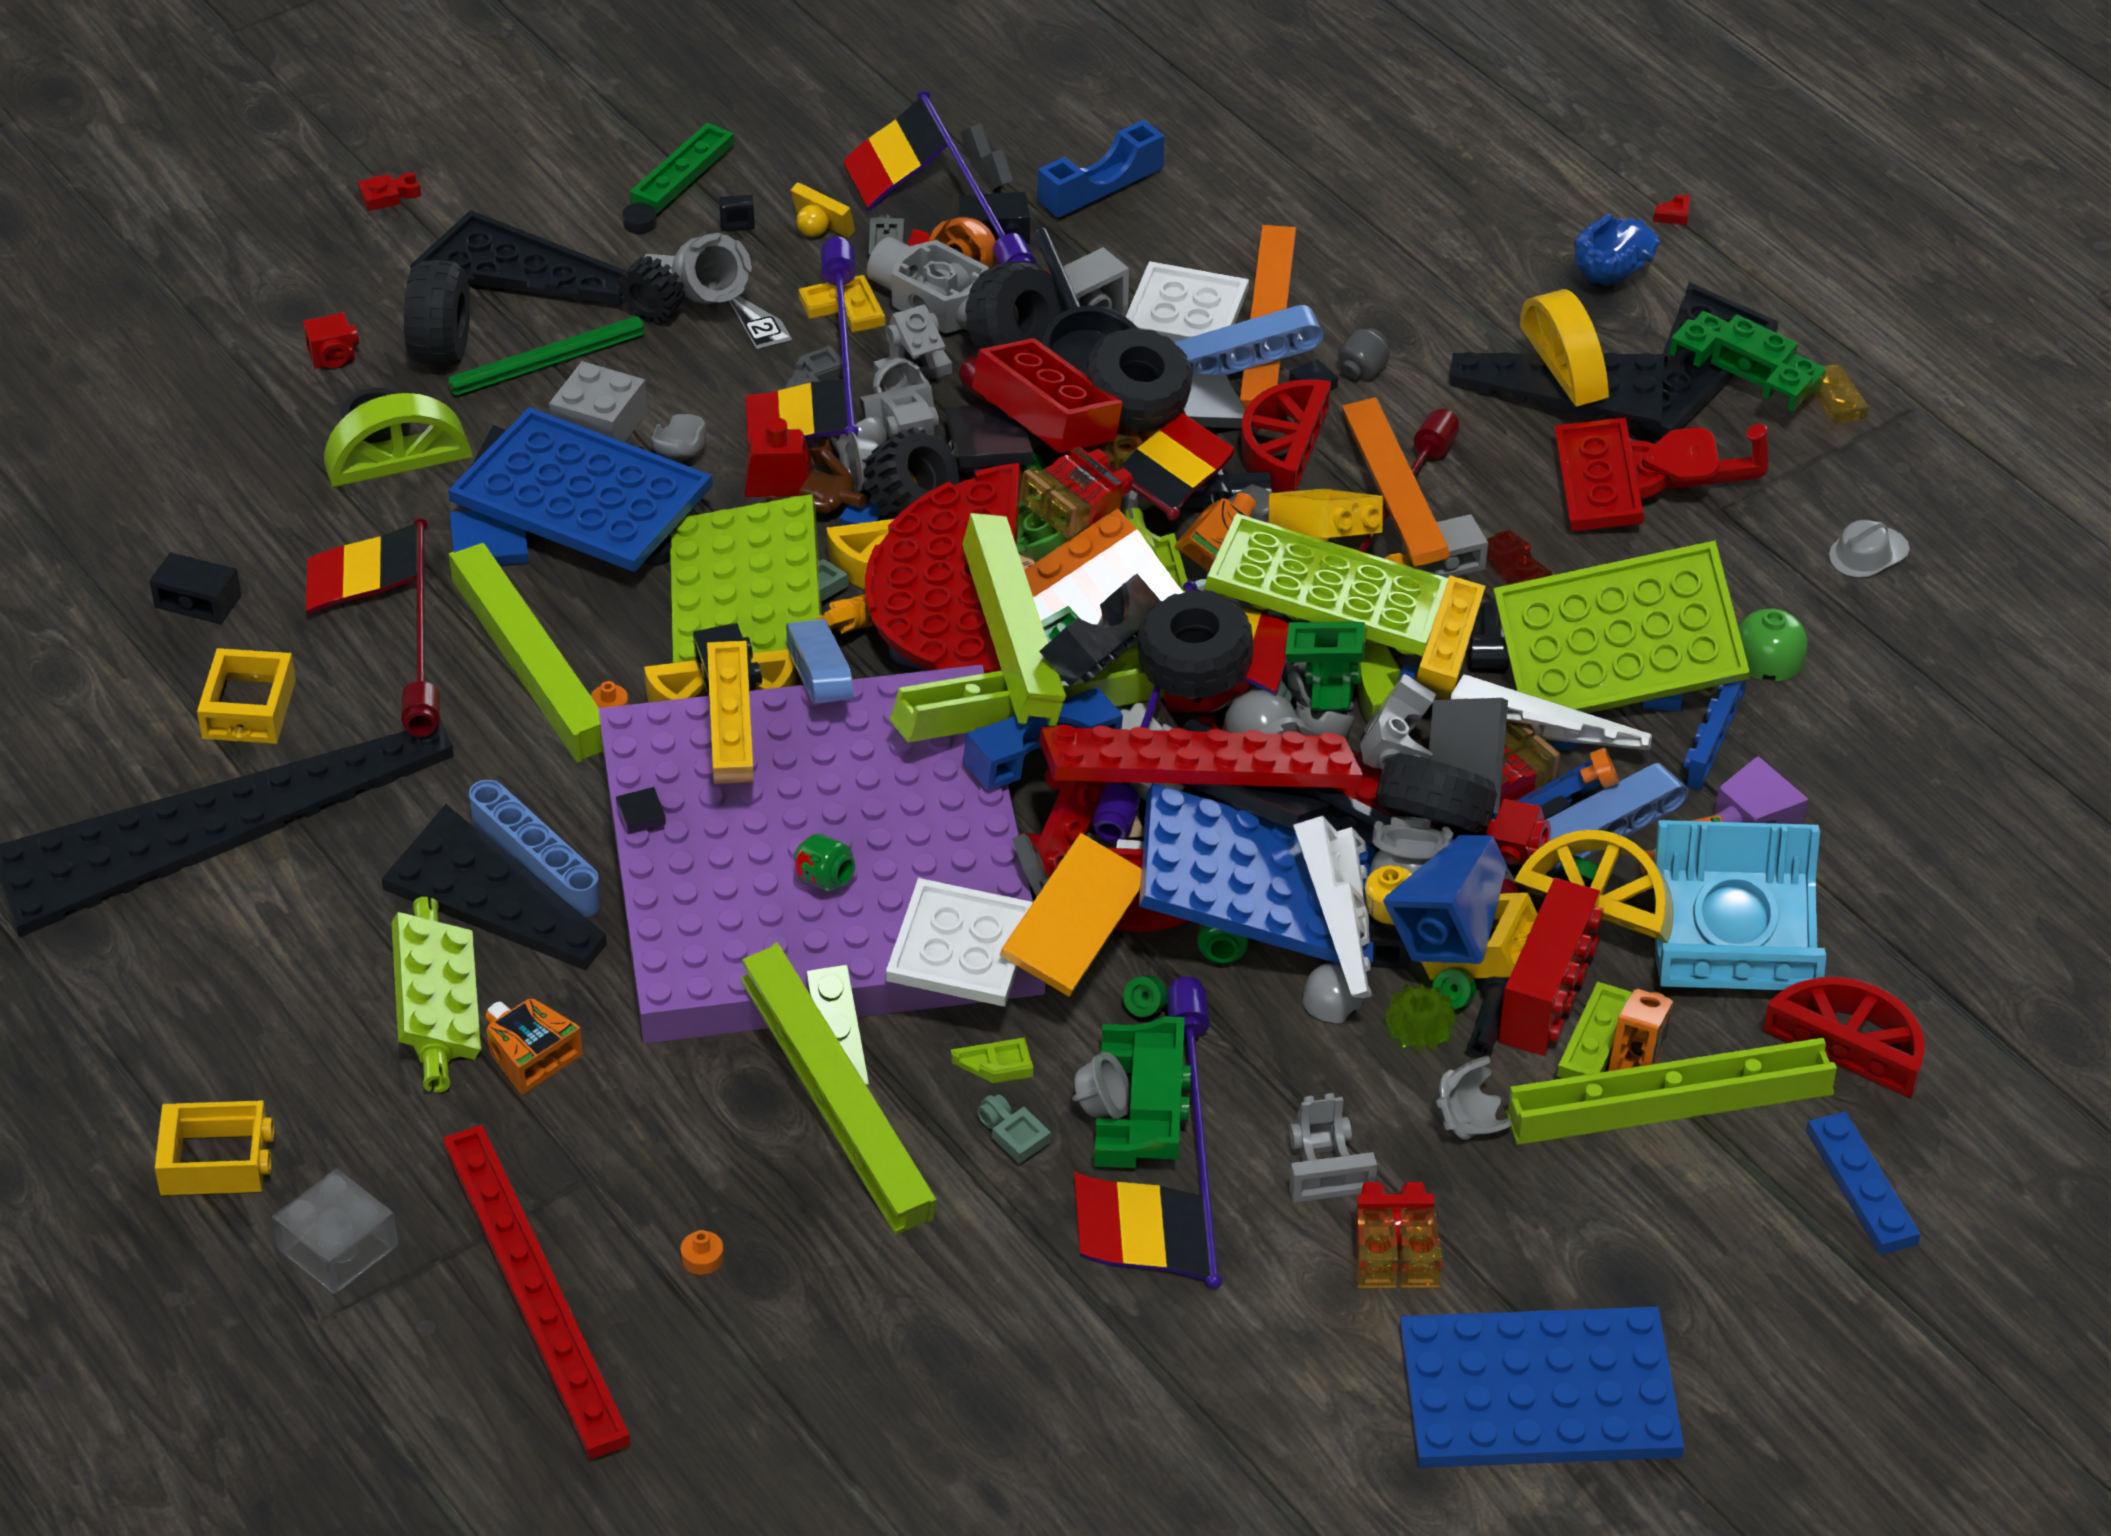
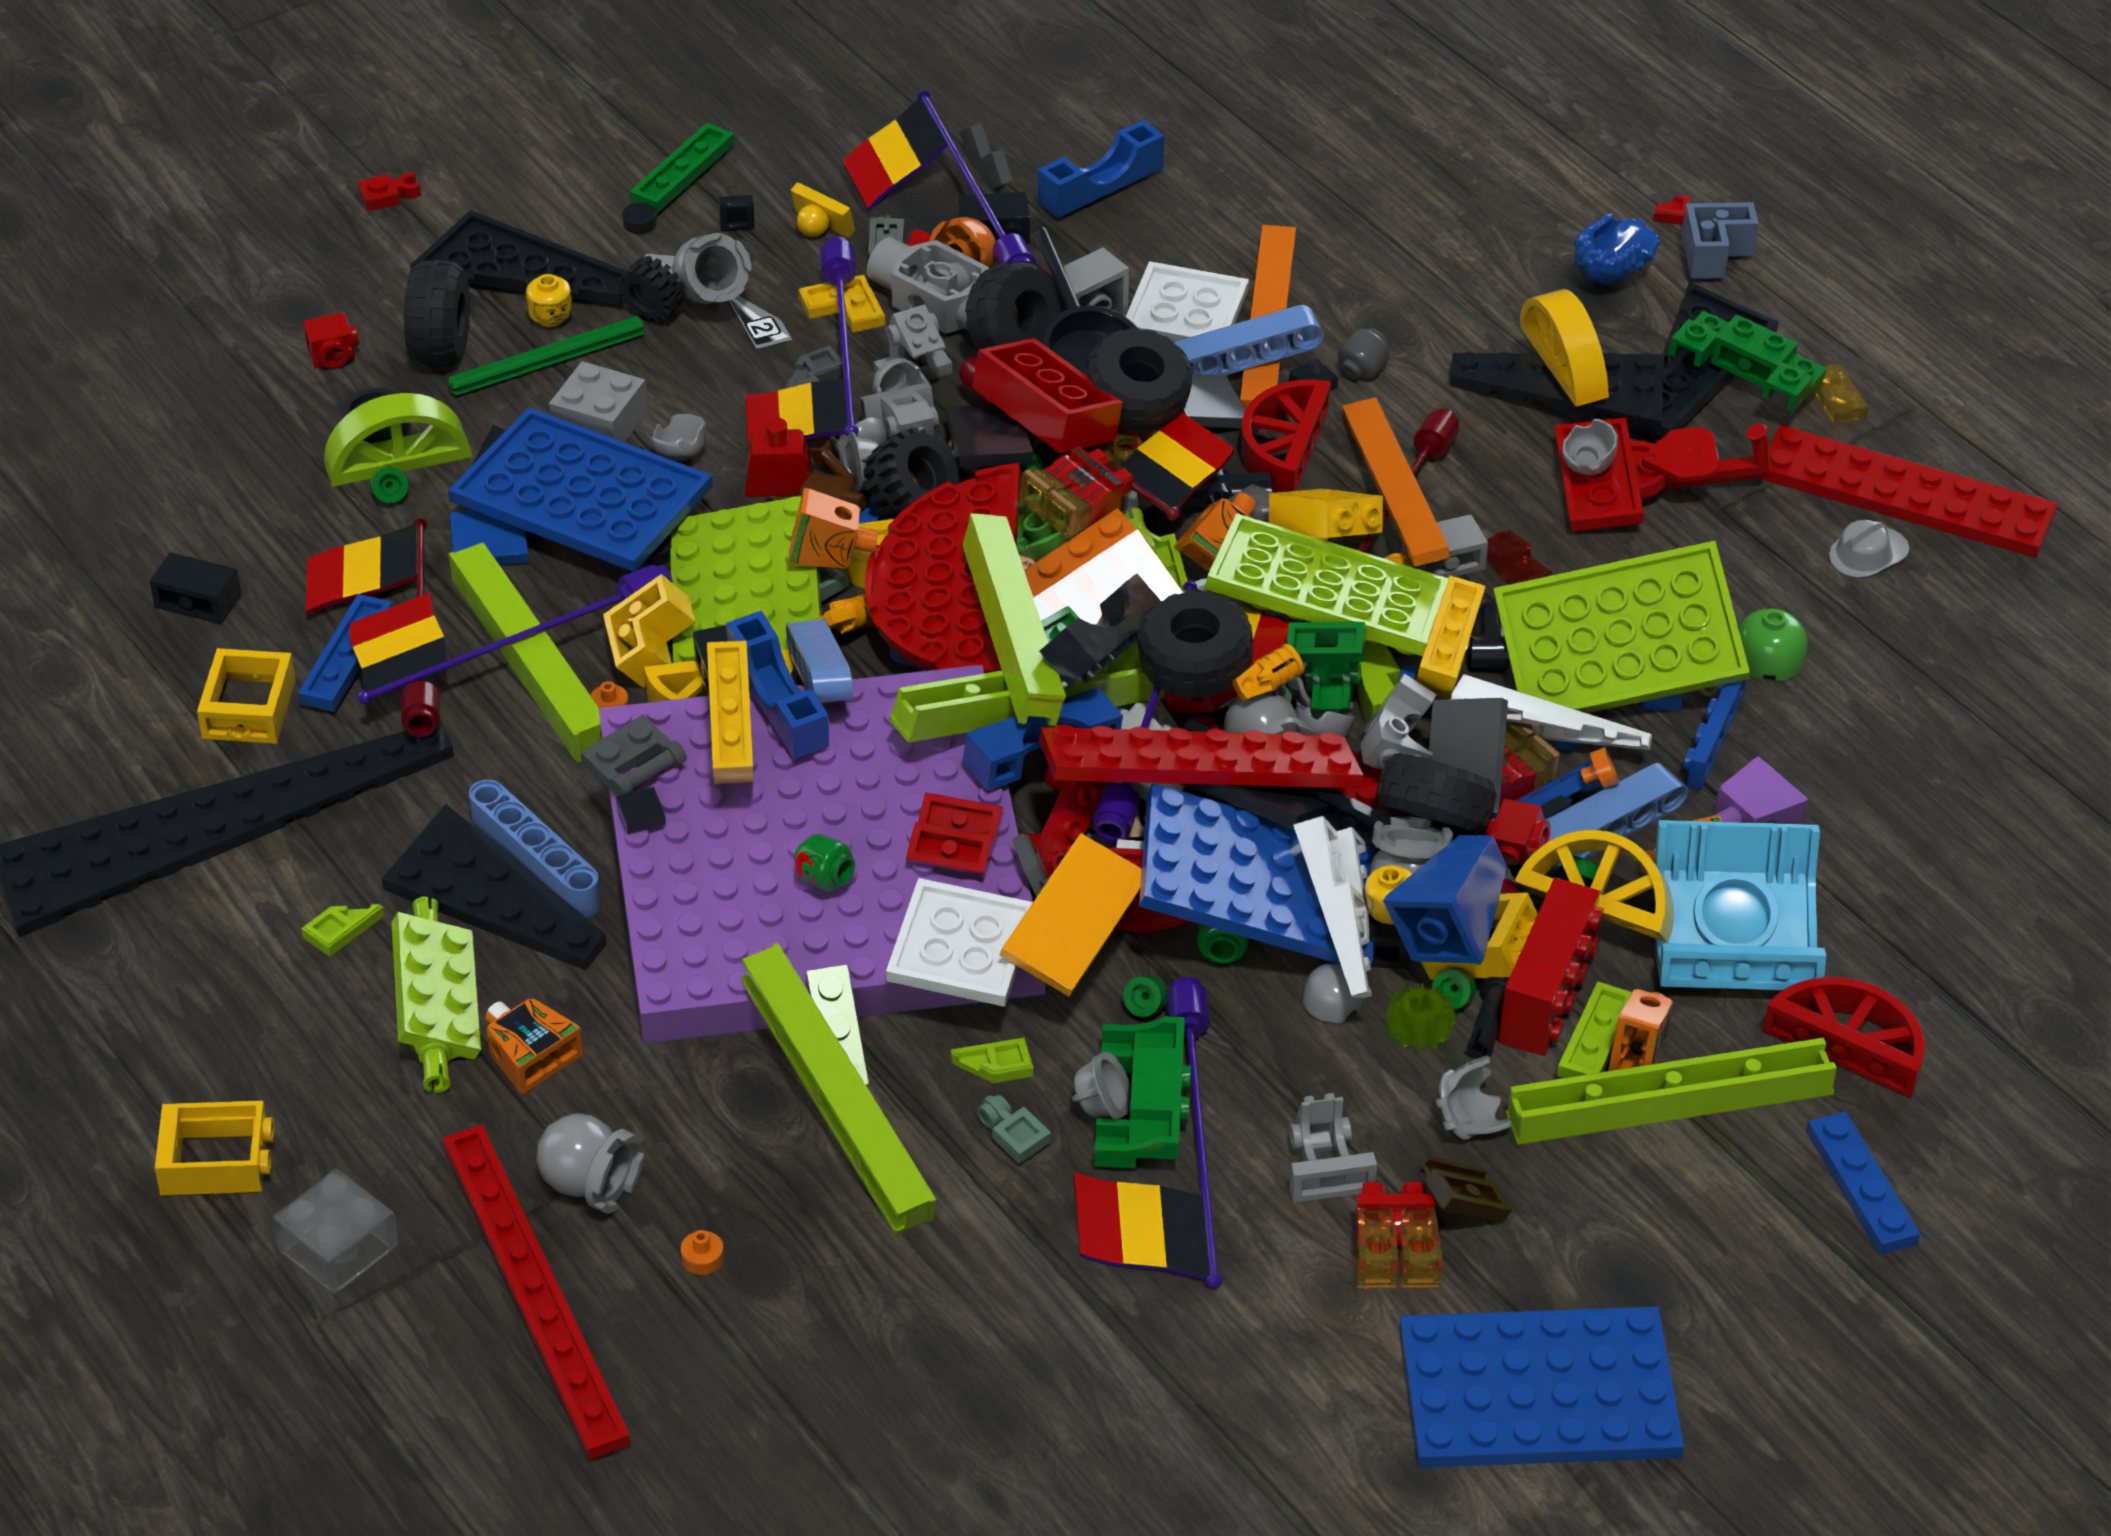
(337, 662): none -> blue plate
(340, 926): none -> lime tile
(397, 484): none -> green tile
(409, 645): none -> flag
(549, 300): none -> yellow head
(589, 1160): none -> light grey tile
(629, 748): none -> dark grey plate
(644, 625): none -> yellow brick
(793, 713): none -> blue arch
(827, 532): none -> orange torso
(955, 834): none -> red slope
(1260, 677): none -> light orange hinge
(1463, 1189): none -> dark brown plate
(1590, 448): none -> light grey hair
(1714, 233): none -> sand blue brick
(1909, 491): none -> red plate

